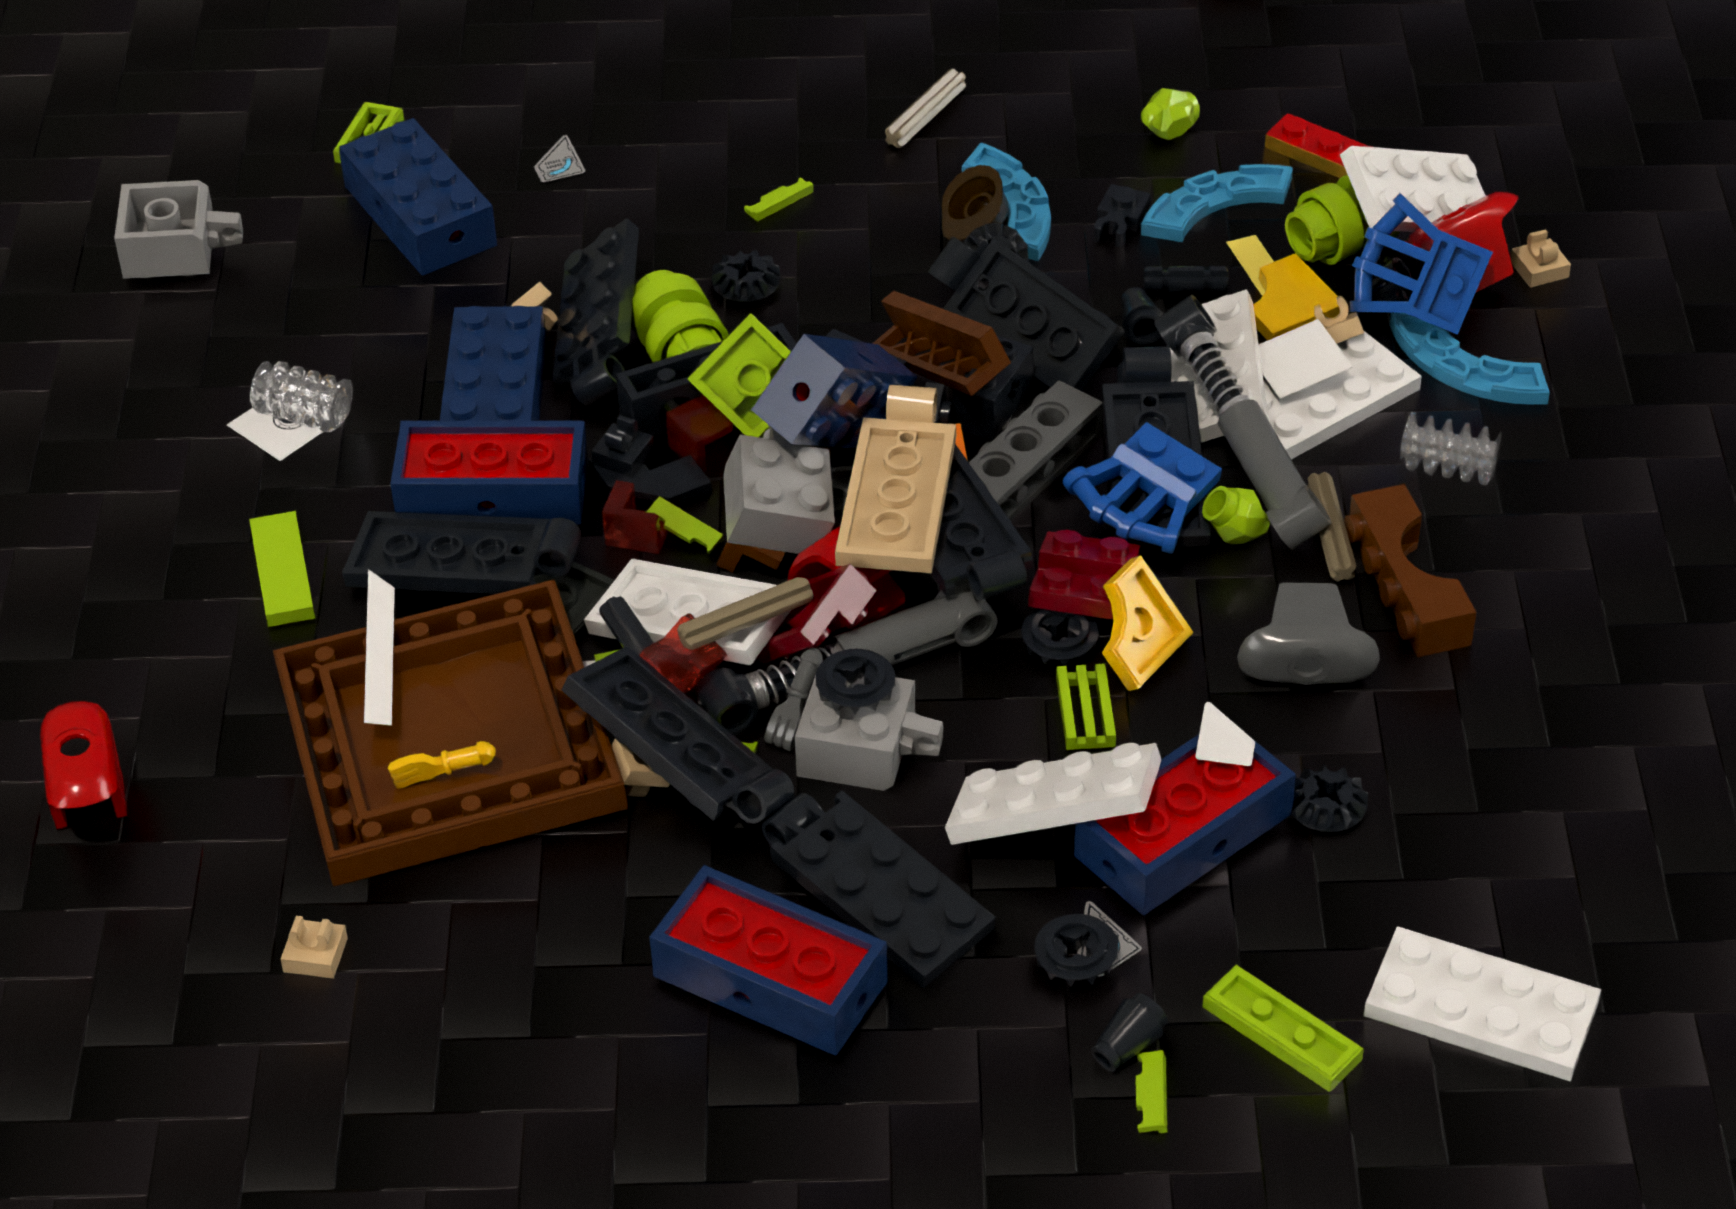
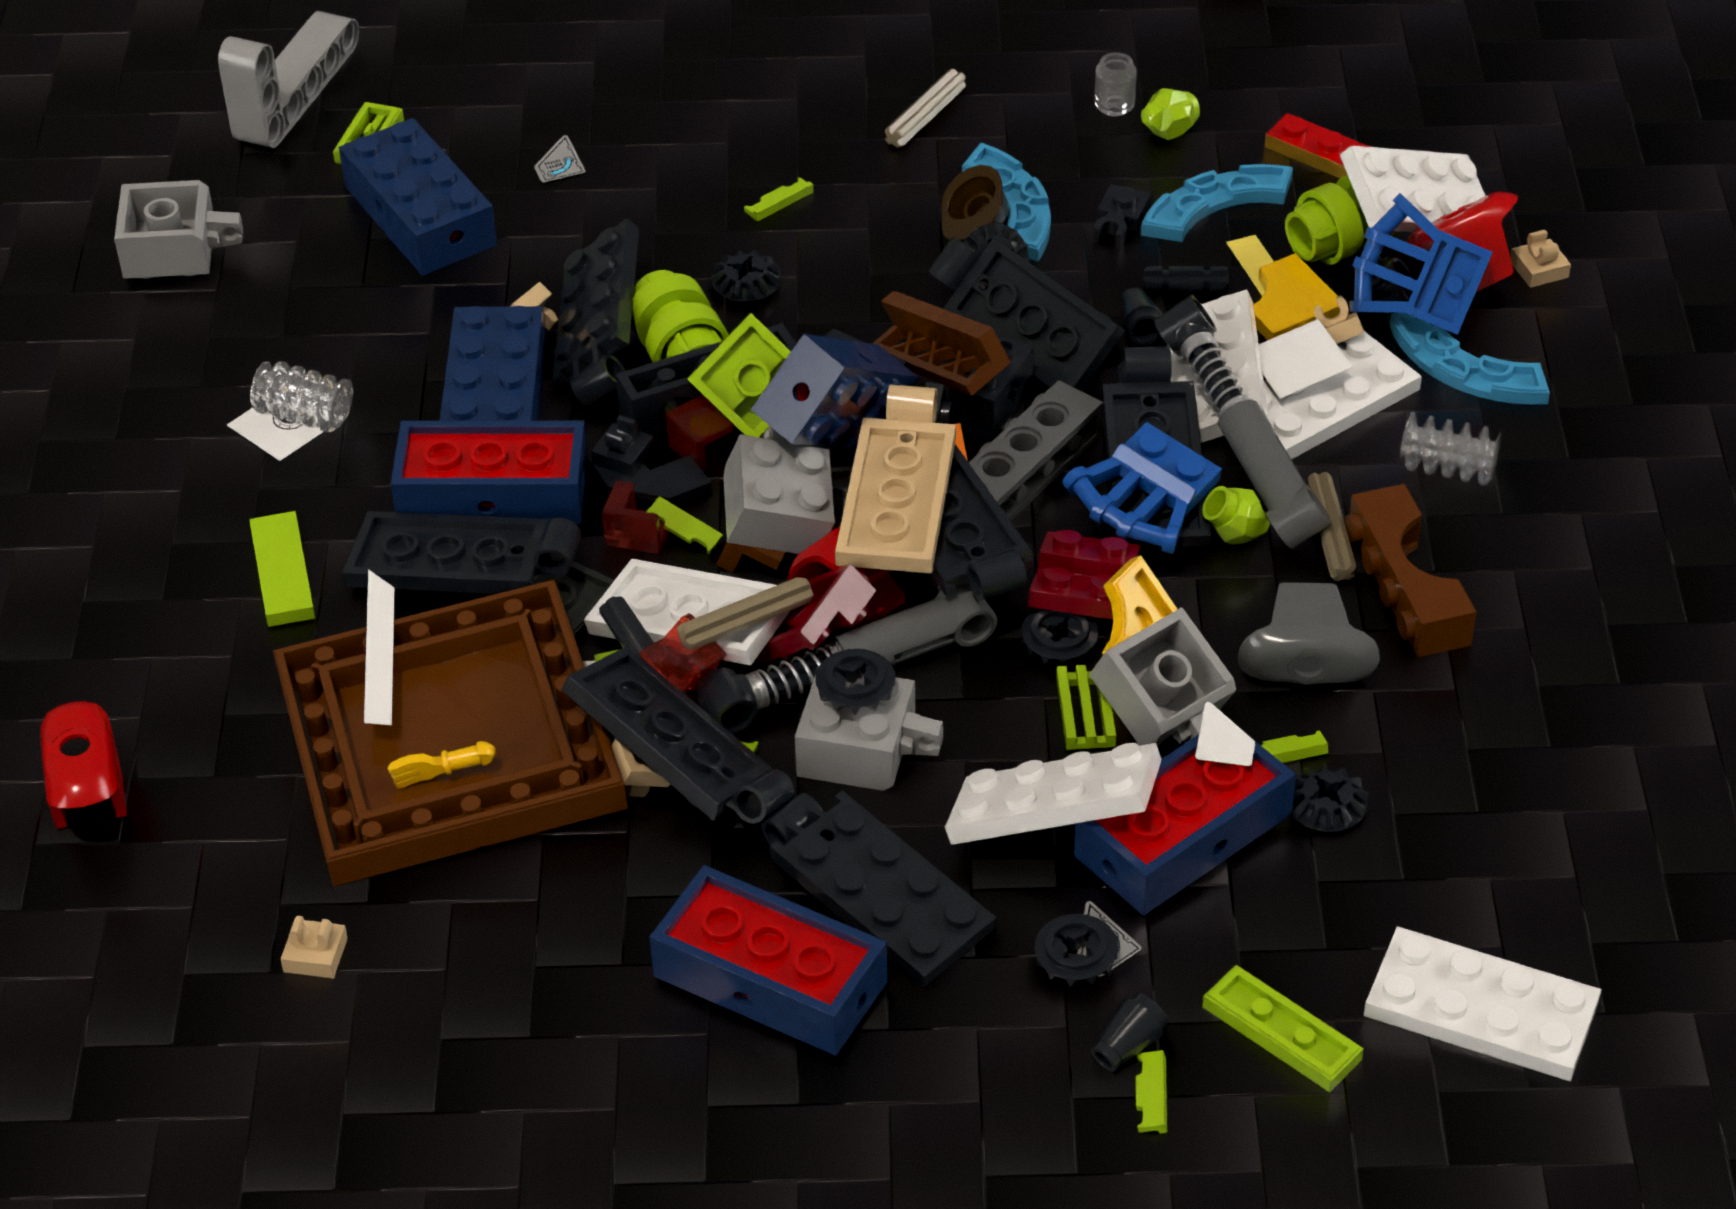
(271, 95): none -> light grey beam
(786, 716): dark grey piece -> none
(1115, 84): none -> clear brick
(1163, 680): none -> light grey hinge
(1297, 748): none -> lime piece

